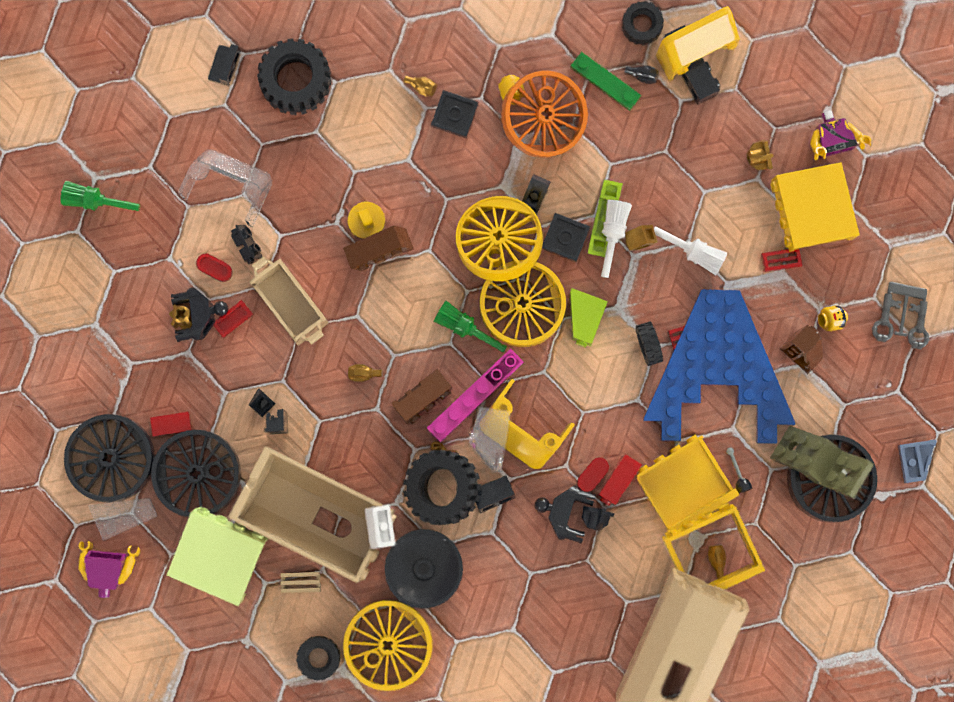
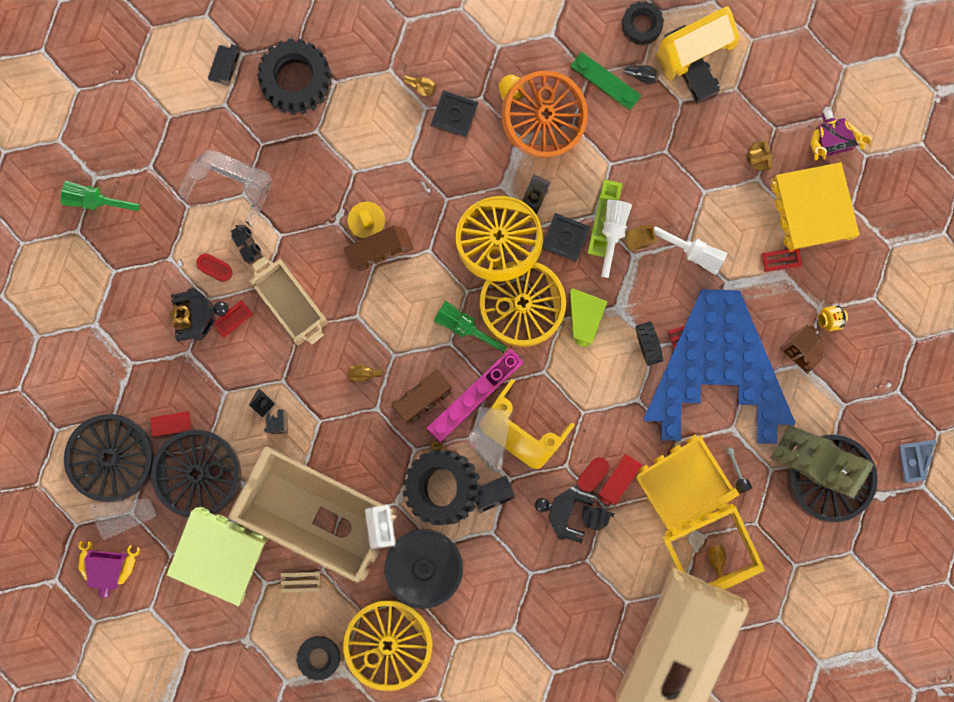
(921, 309): dark grey piece -> none

